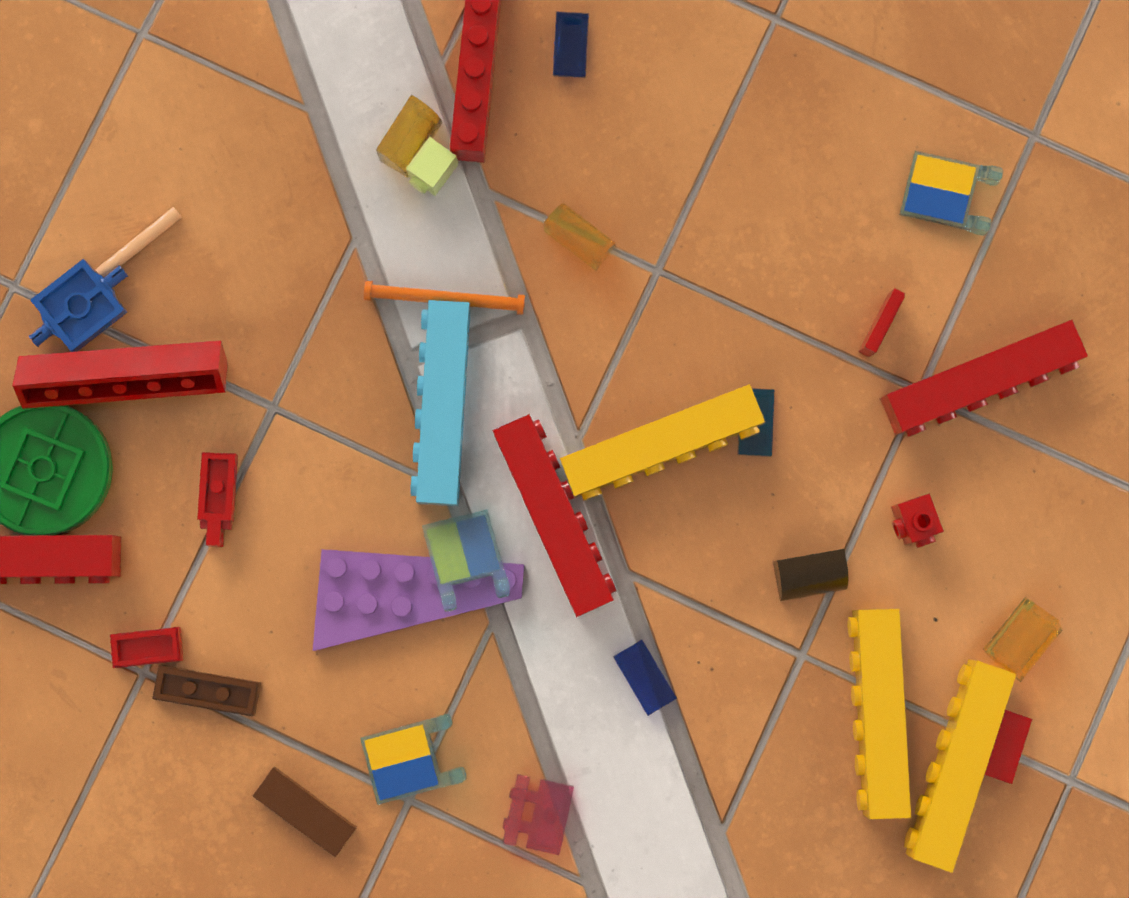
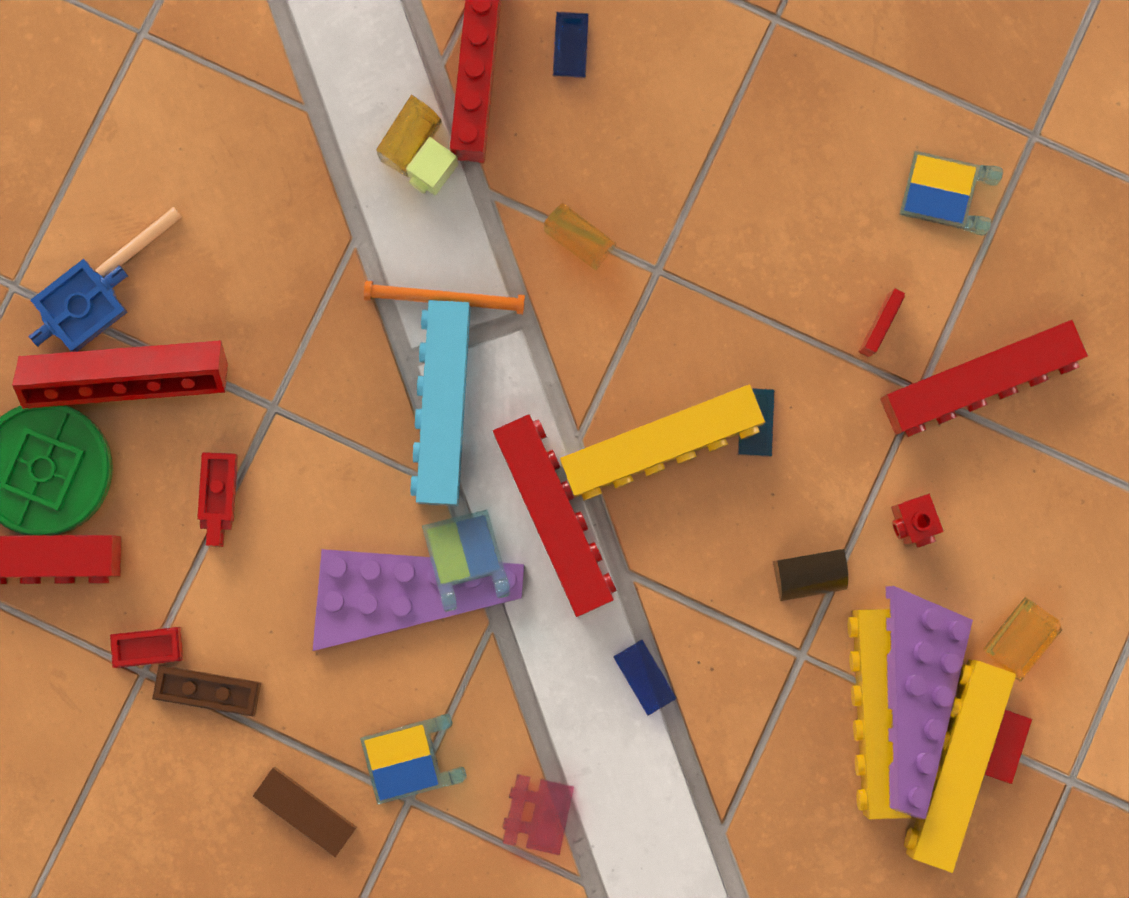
(922, 685): none -> medium lavender wing

